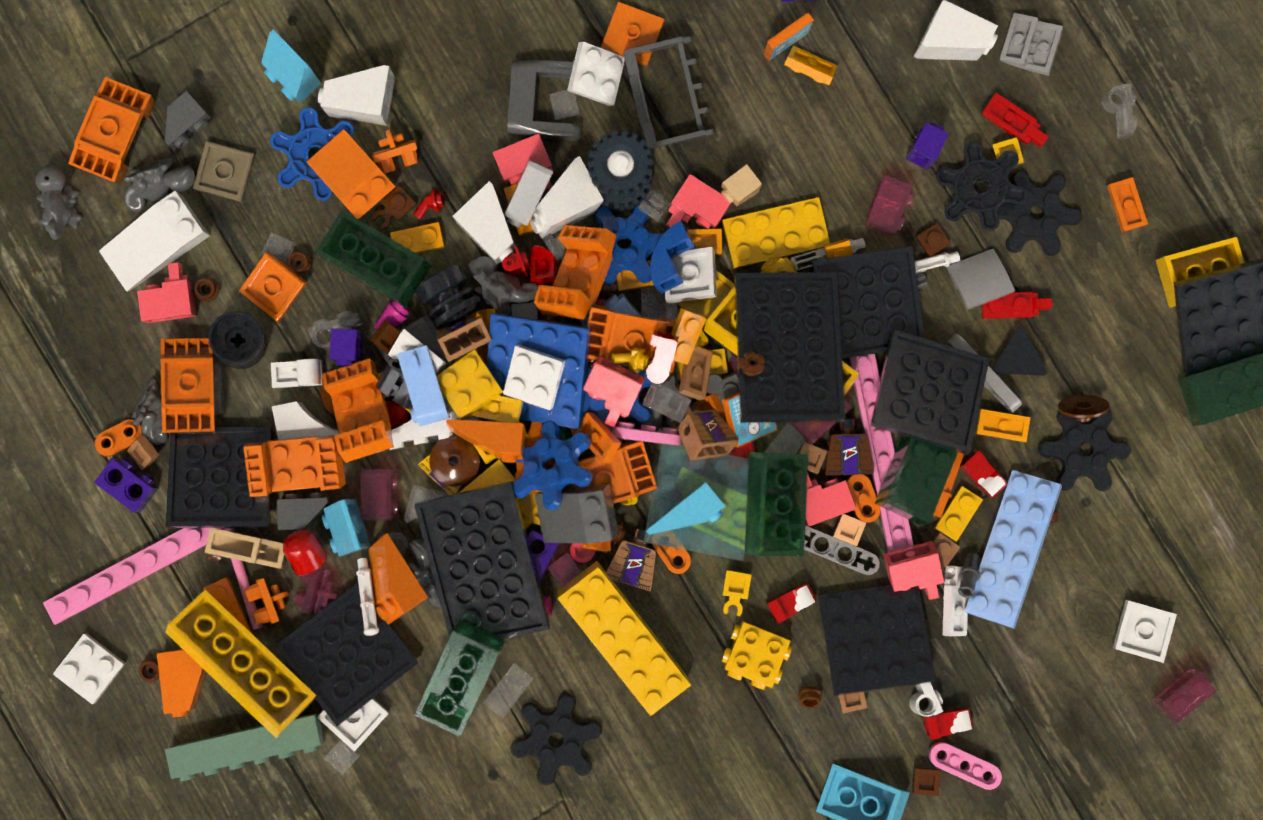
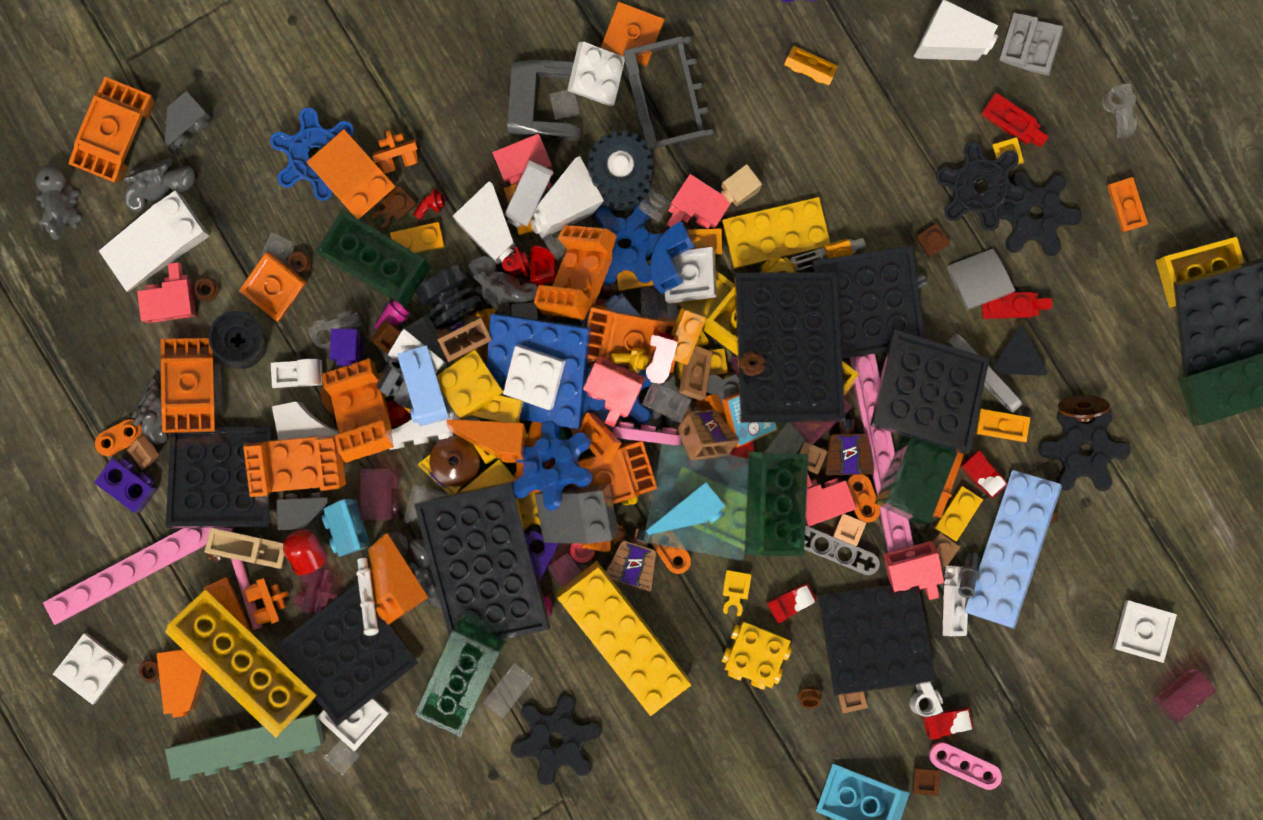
(224, 171): dark tan tile -> none
(288, 69): medium azure slope -> none
(359, 96): white slope -> none
(788, 36): orange tile -> none
(889, 205): clear pink brick -> none
(927, 145): dark purple brick -> none
(935, 261): white piece -> none

